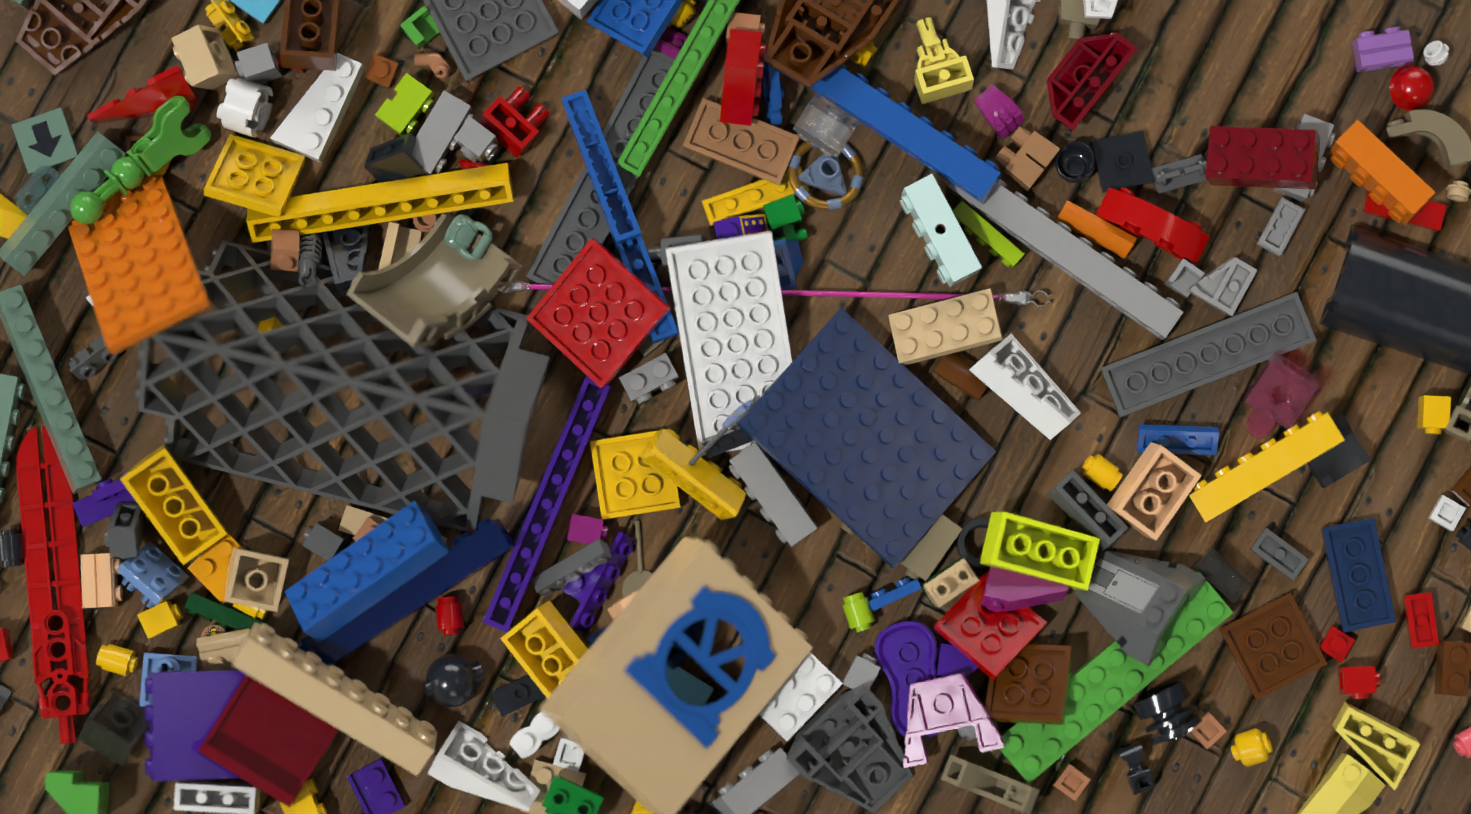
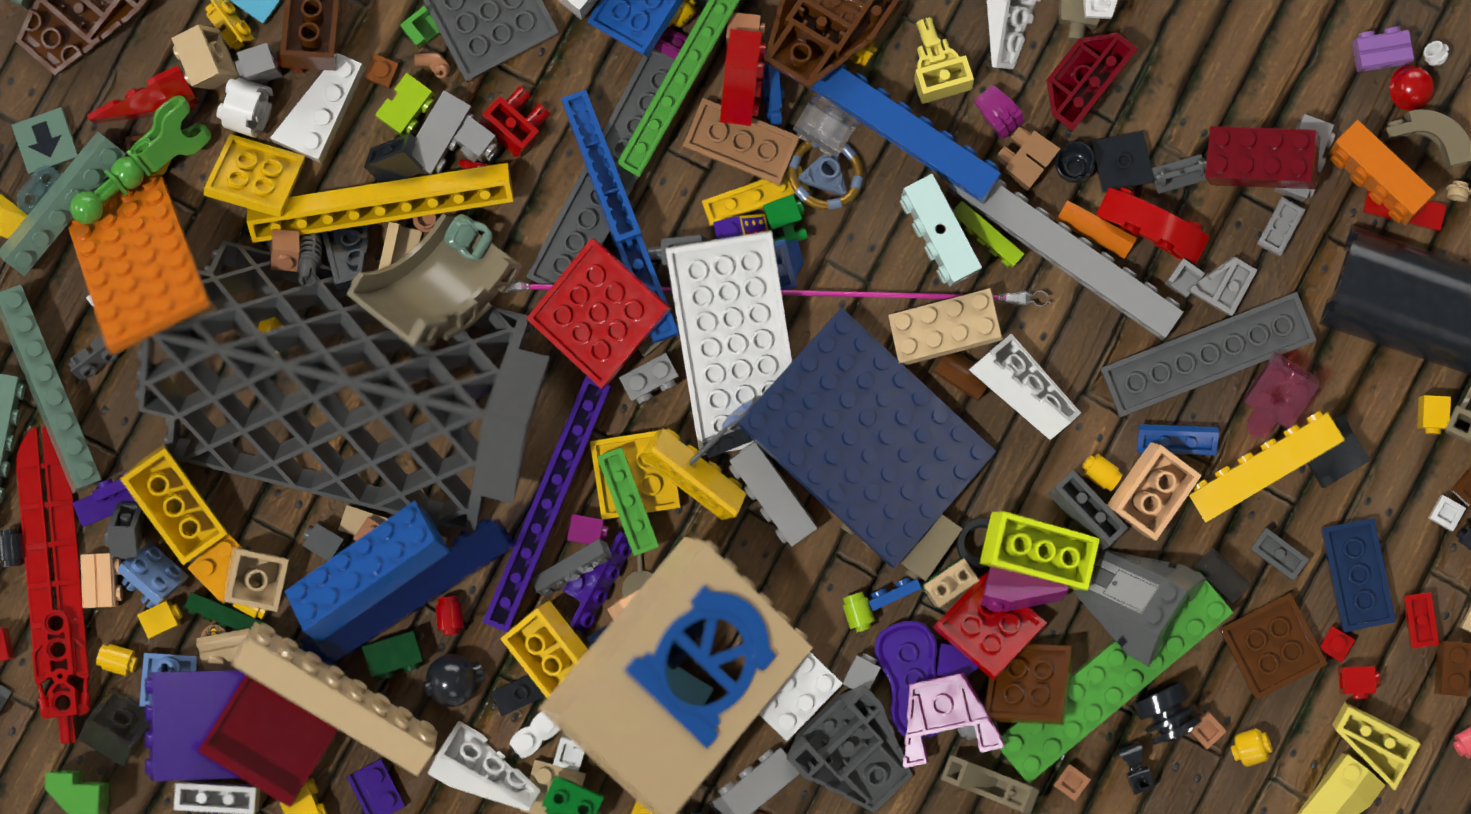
(393, 654): none -> dark green brick
(627, 501): none -> bright green plate

